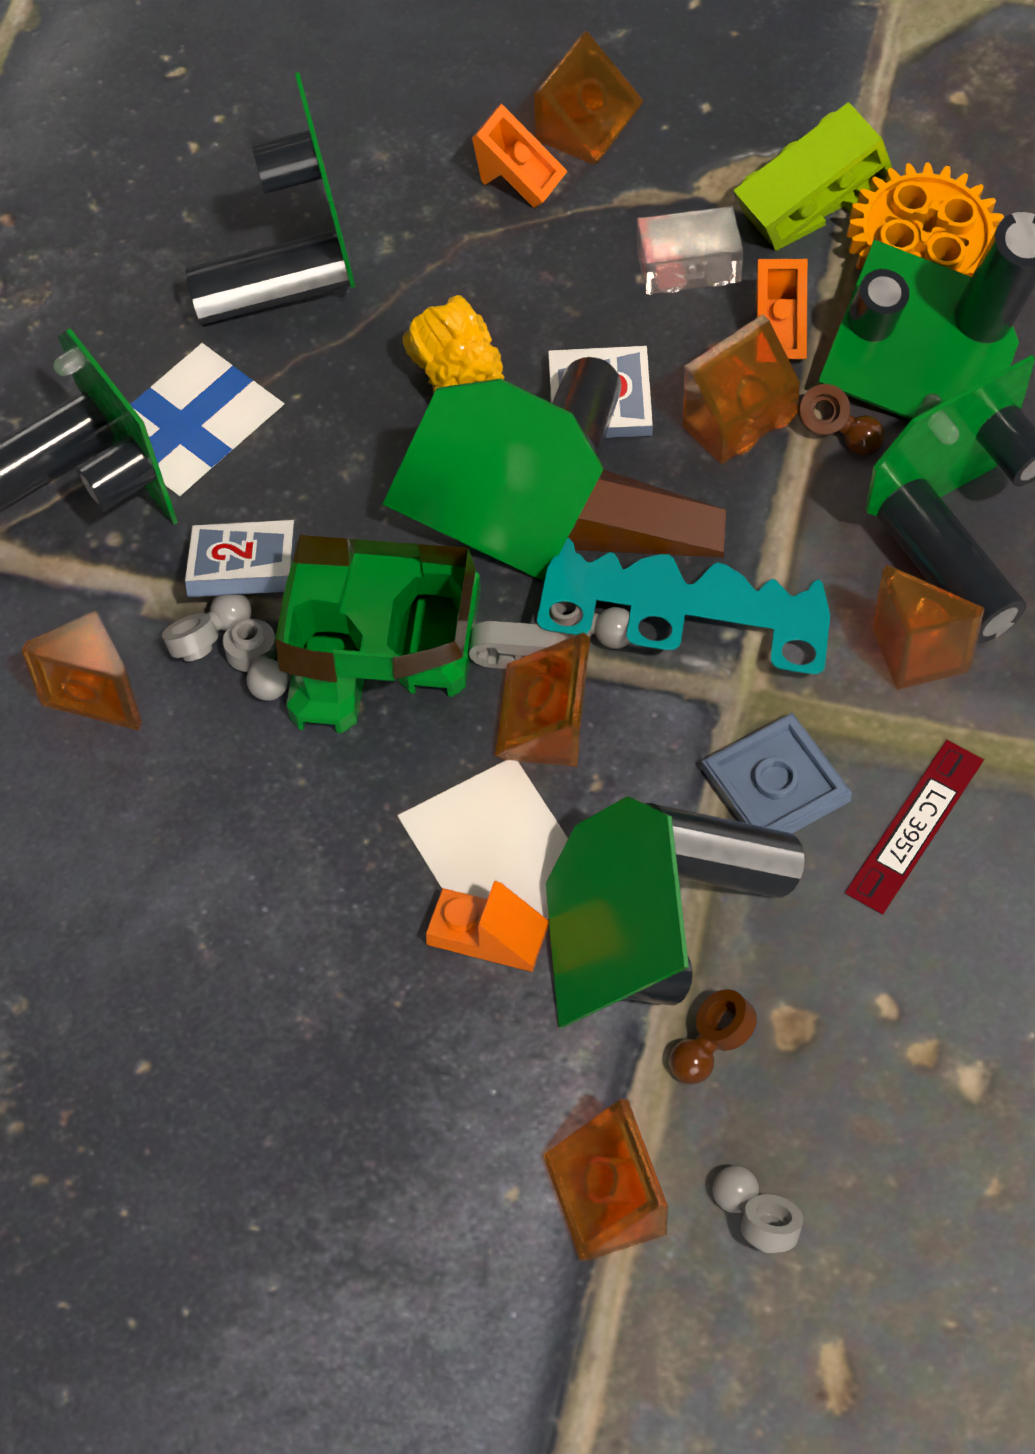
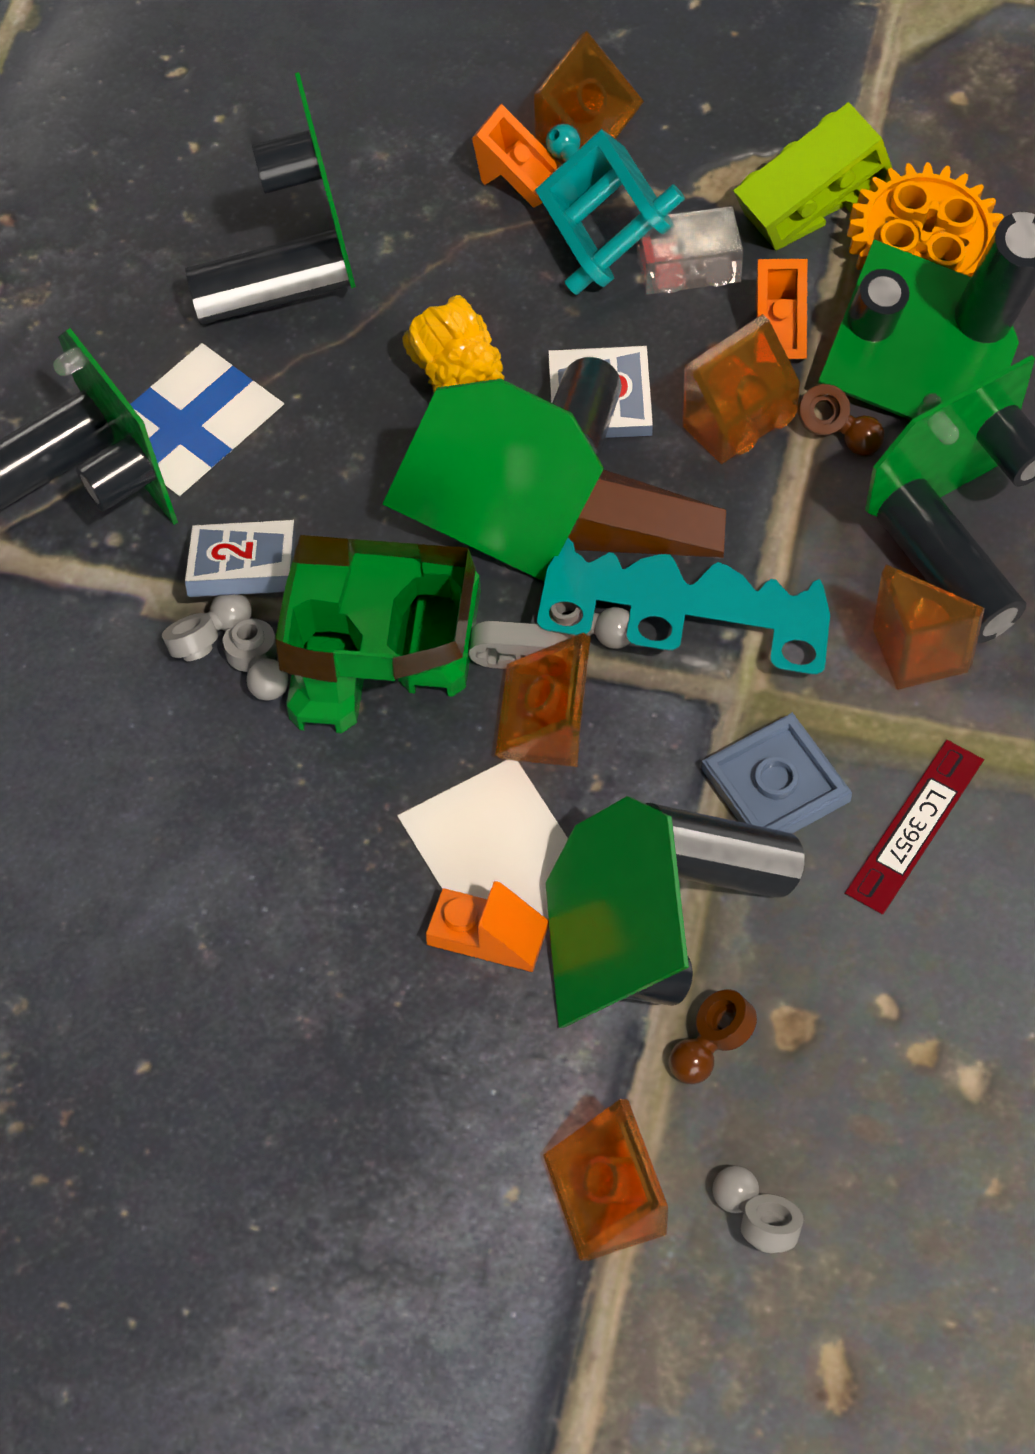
(82, 673): clear orange slope -> none
(585, 183): none -> teal piece

